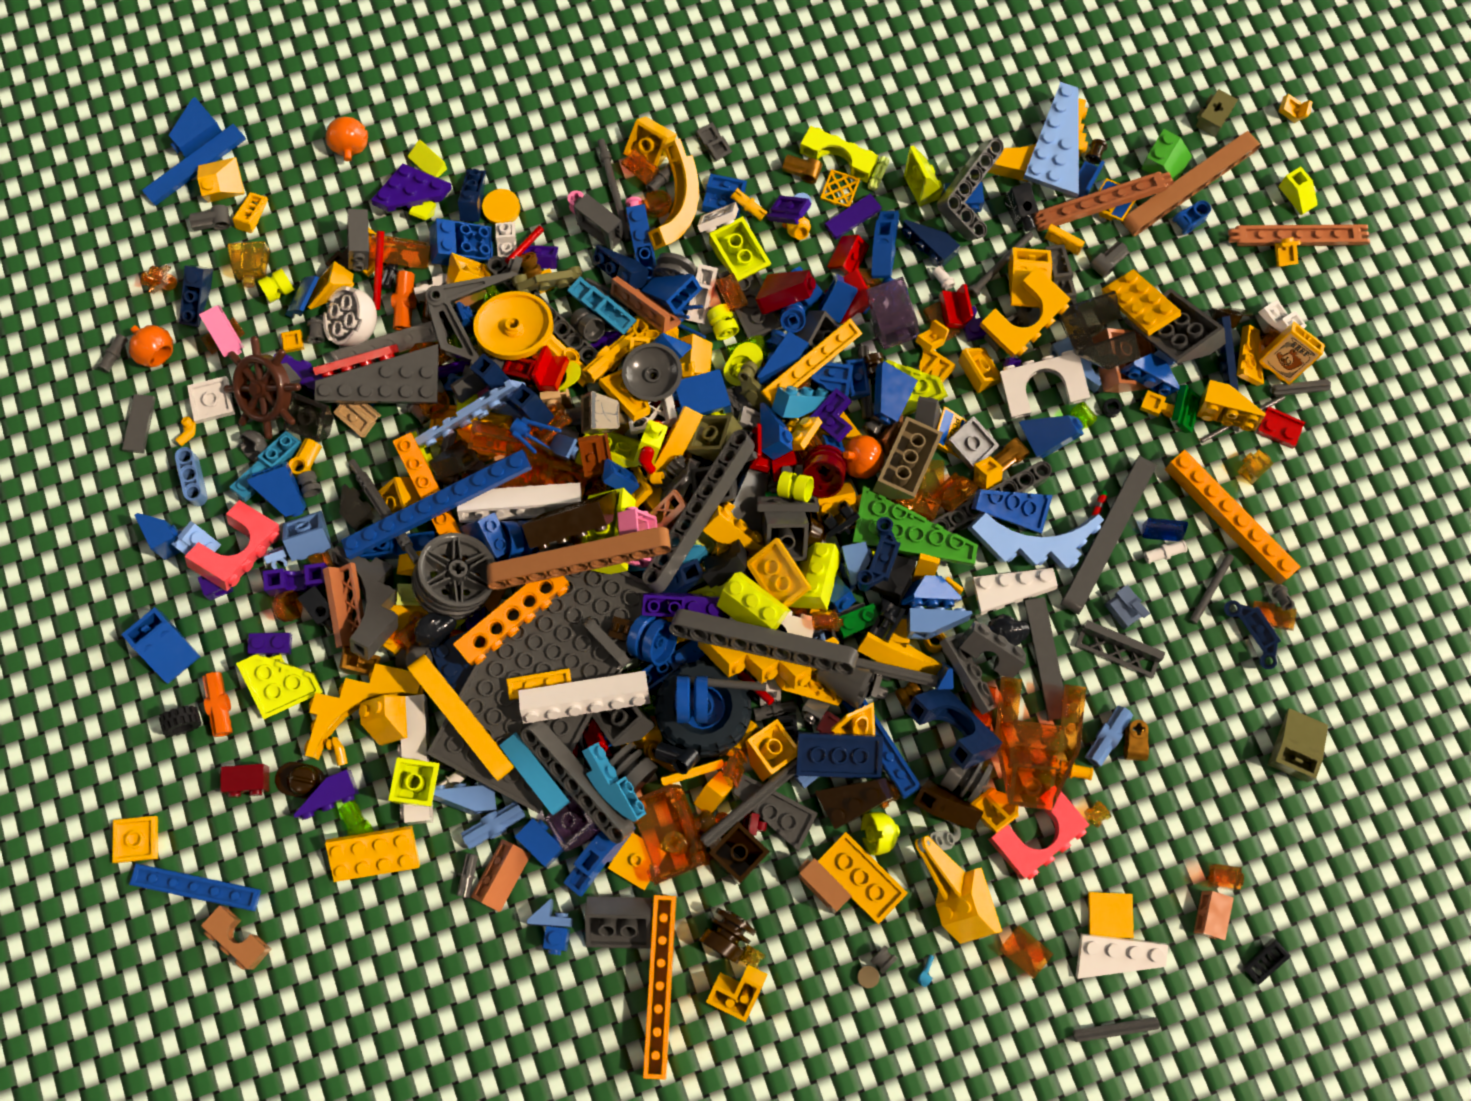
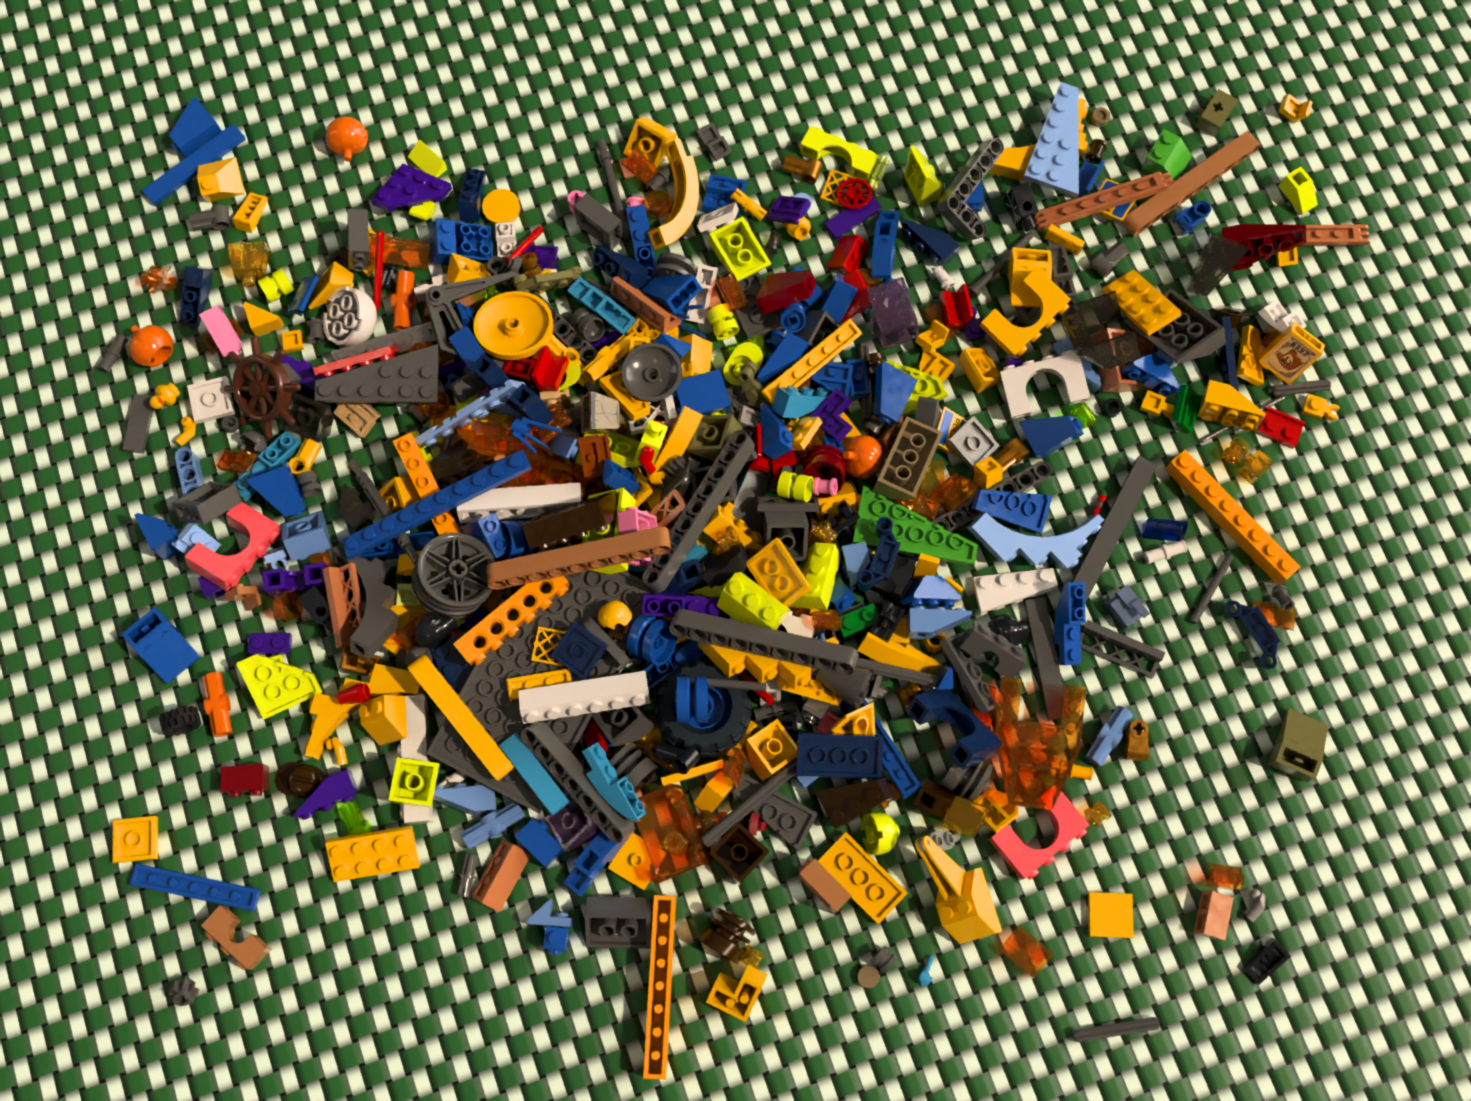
(164, 395): none -> yellow animal
(184, 992): none -> dark grey gear
(206, 502): none -> dark grey window
(232, 421): none -> dark grey hinge
(236, 461): none -> clear orange slope
(248, 594): none -> medium nougat bracket
(261, 320): none -> yellow slope
(355, 694): none -> red cone
(466, 346): none -> blue slope
(539, 644): none -> yellow window
(579, 650): none -> dark blue tile
(614, 613): none -> yellow hair
(727, 538): none -> clear yellow wheel
(771, 247): none -> clear smoke axle
(823, 486): none -> bright pink bush
(825, 532): none -> clear yellow wheel
(854, 194): none -> red wheel
(965, 816): none -> clear yellow piece
(1068, 617): none -> blue slope
(1100, 117): none -> dark tan tile
(1115, 955): white wing -> none
(1215, 263): none -> clear smoke wedge
(1235, 452): none -> clear yellow wheel
(1258, 904): none -> light grey arm
(1264, 240): none -> dark red wedge
(1316, 408): none -> yellow plate

